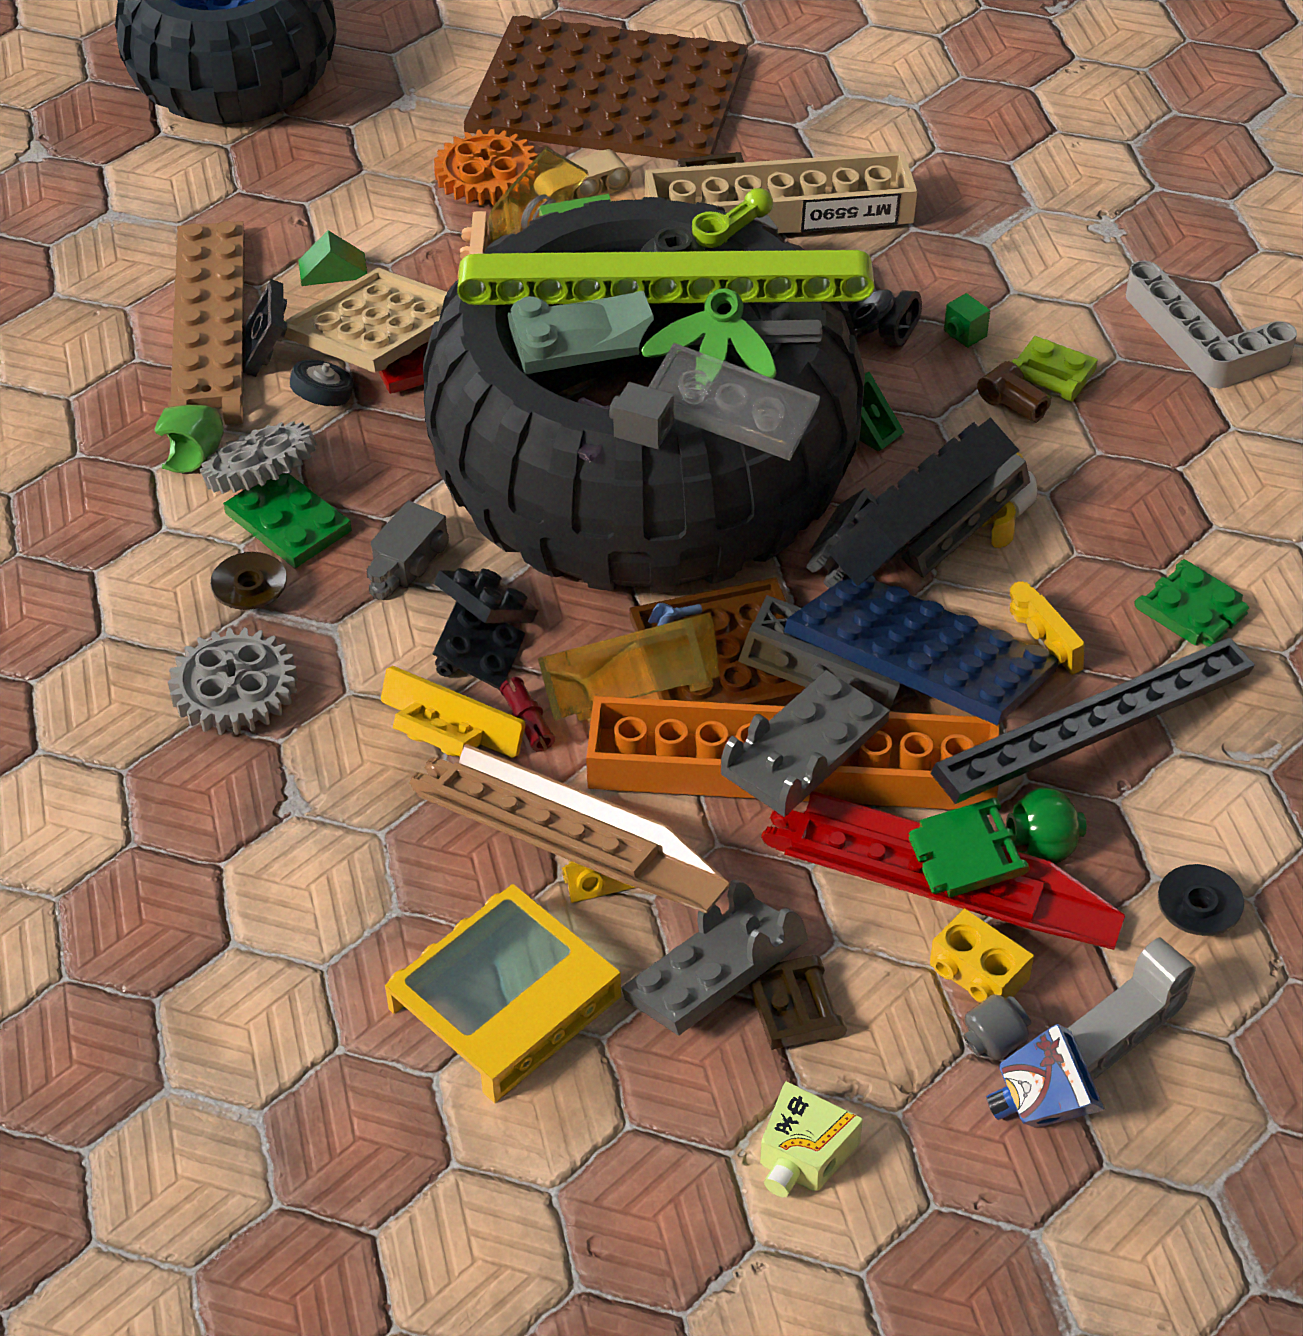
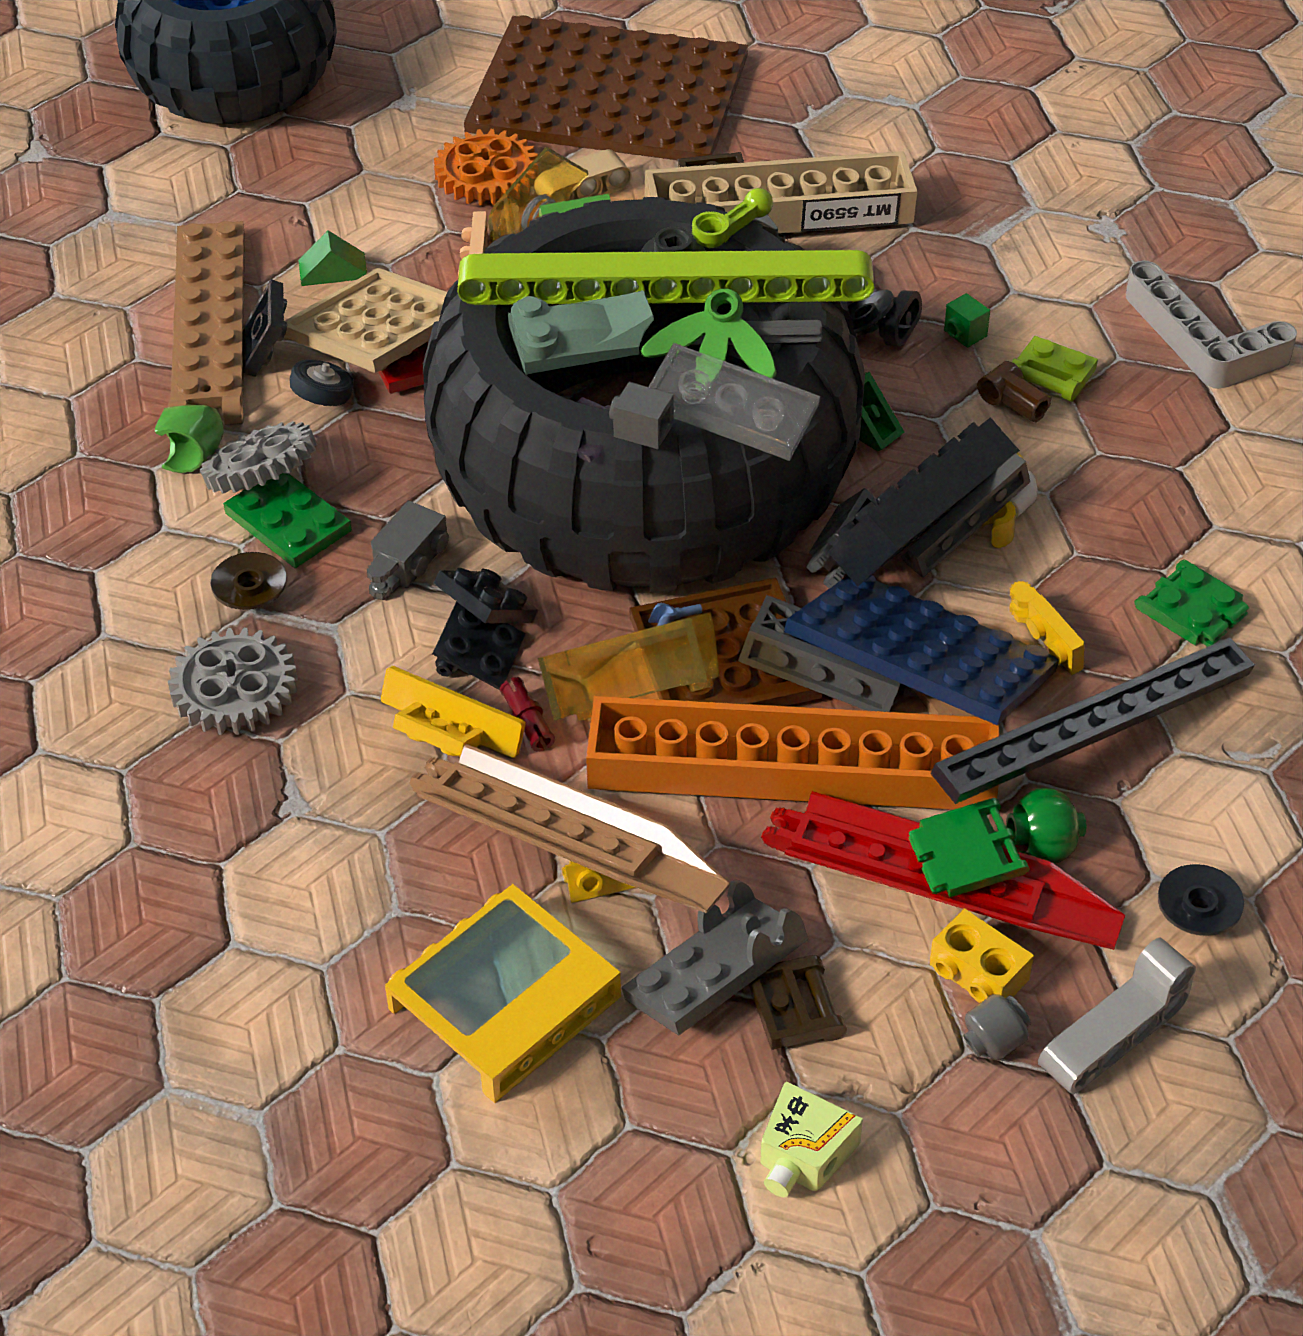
(802, 742): dark grey hinge -> none
(1046, 1082): torso -> none

